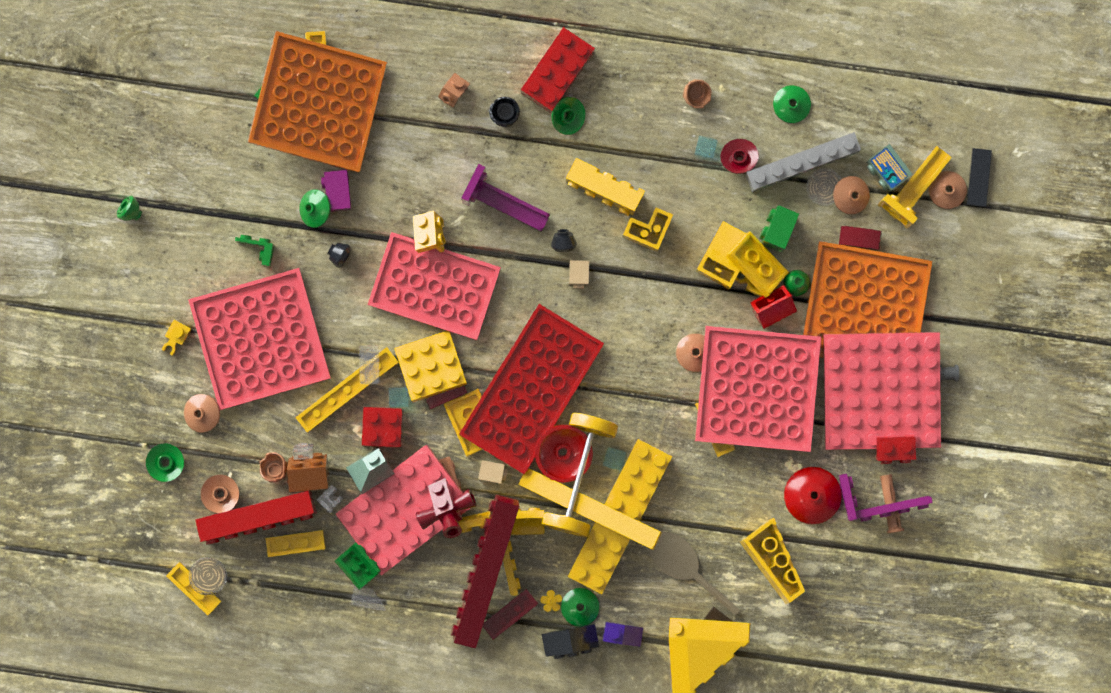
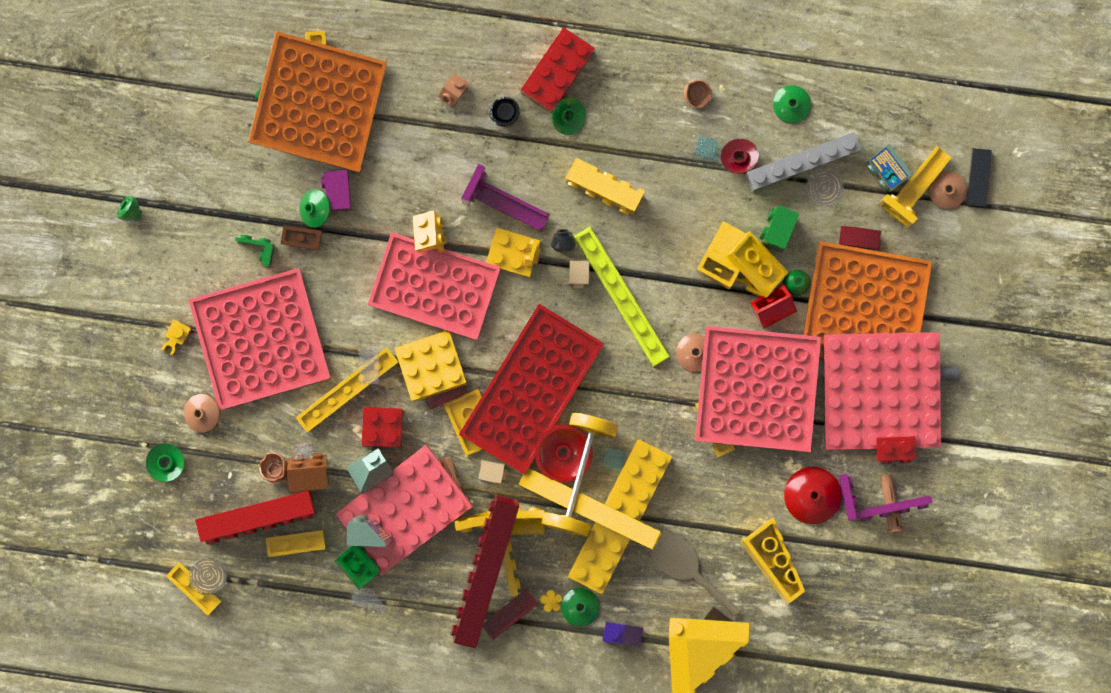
(210, 489): nougat dish -> none
(301, 237): none -> reddish brown plate
(327, 499): clear hinge -> none
(339, 254): black cone -> none
(366, 532): none -> sand green slope
(398, 397): clear light blue tile -> none
(446, 508): dark red brick -> none
(514, 252): none -> yellow bracket
(570, 641): black brick -> none
(621, 296): none -> neon yellow tile
(649, 234): yellow brick -> none
(843, 195): nougat dish -> none

